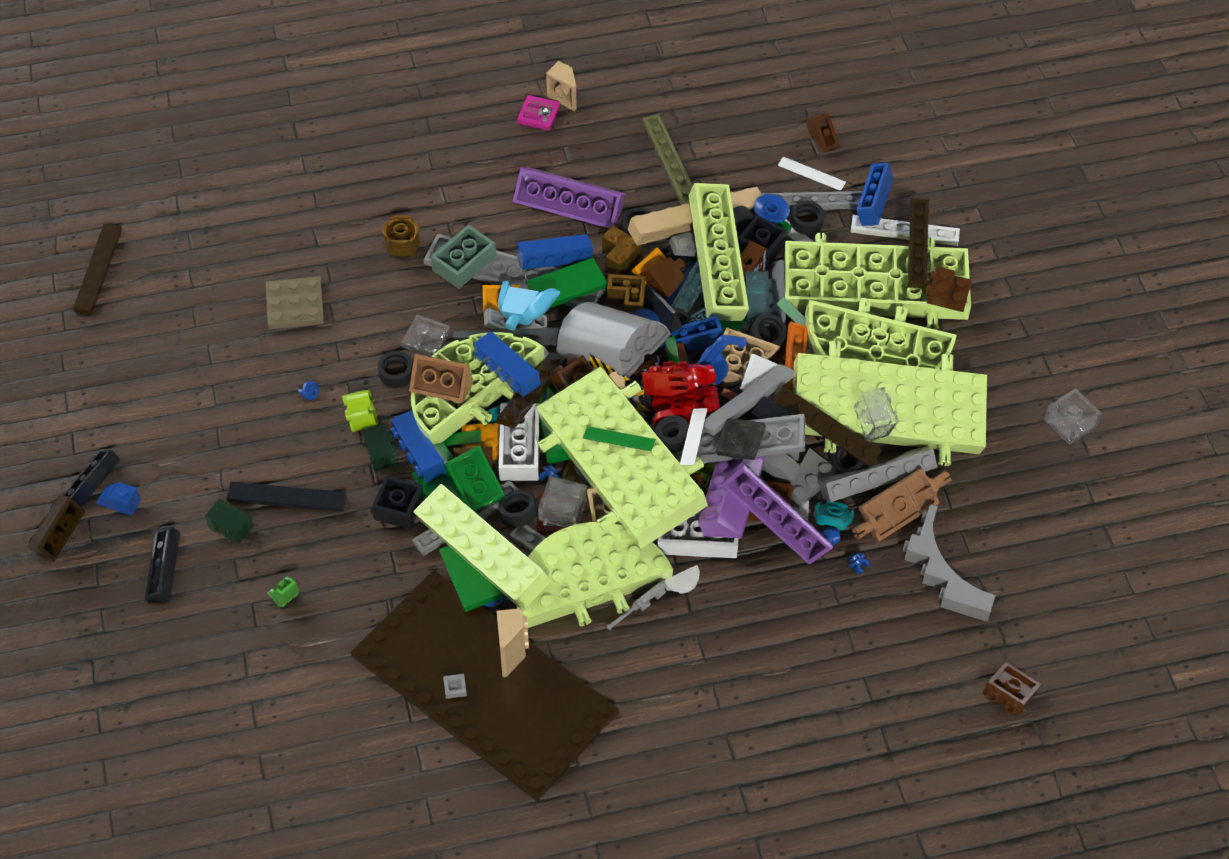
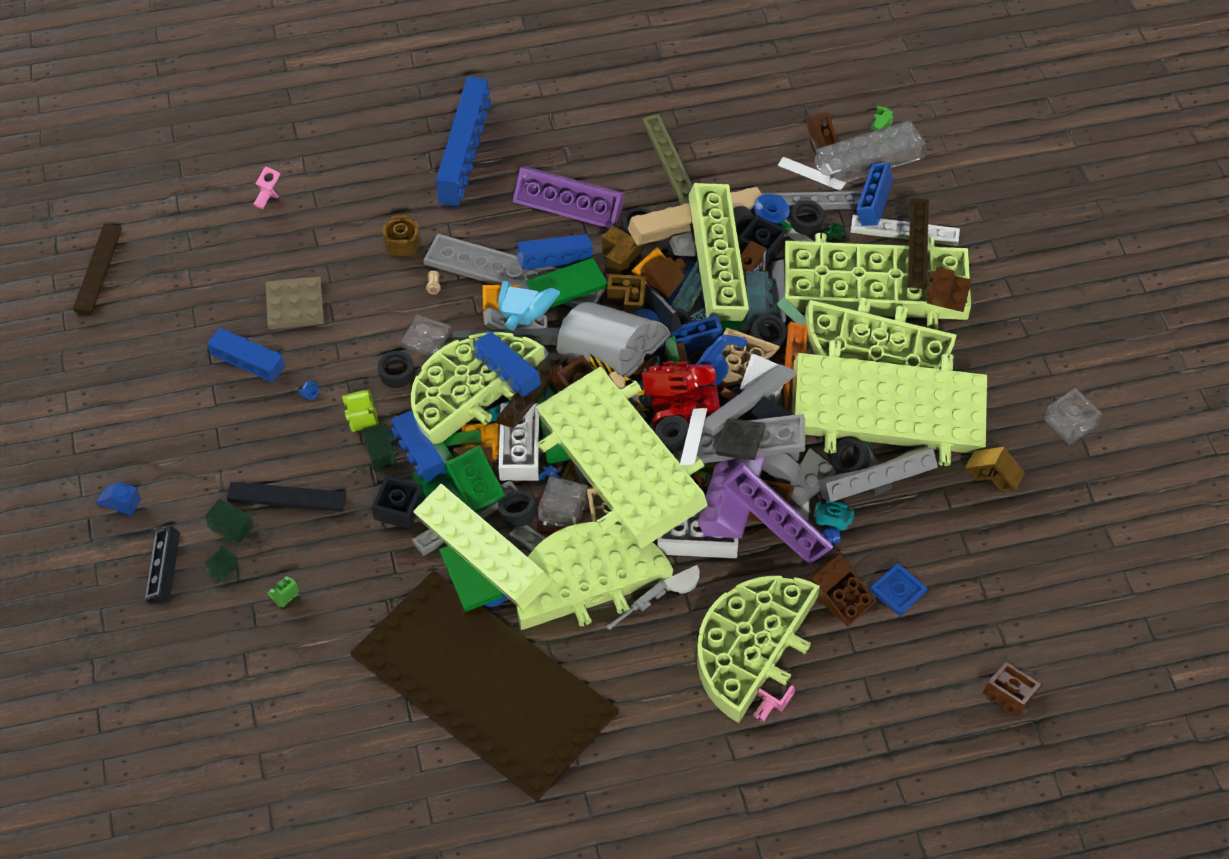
(56, 528): dark brown slope -> none
(92, 476): black slope -> none
(221, 564): none -> clear green brick
(246, 354): none -> blue brick
(266, 188): none -> bright pink bracket
(433, 285): none -> tan pin
(440, 378): medium nougat slope -> none
(454, 686): light grey plate -> none
(463, 141): none -> blue brick
(463, 256): sand green brick -> none
(512, 638): tan slope -> none
(538, 112): dark pink tile -> none
(562, 85): tan slope -> none
(619, 438): green sticker -> none
(748, 635): none -> yellowish green brick
(770, 702): none -> bright pink bracket
(828, 427): dark brown plate -> none
(834, 232): none -> dark green plant
(841, 590): none -> reddish brown slope
(854, 156): none -> clear brick
(855, 561): blue plate -> none
(876, 414): clear brick -> none
(883, 118): none -> bright green hand
(898, 589): none -> blue plate
(899, 504): medium nougat plate -> none
(955, 592): light grey arch -> none
(997, 466): none -> pearl gold brick

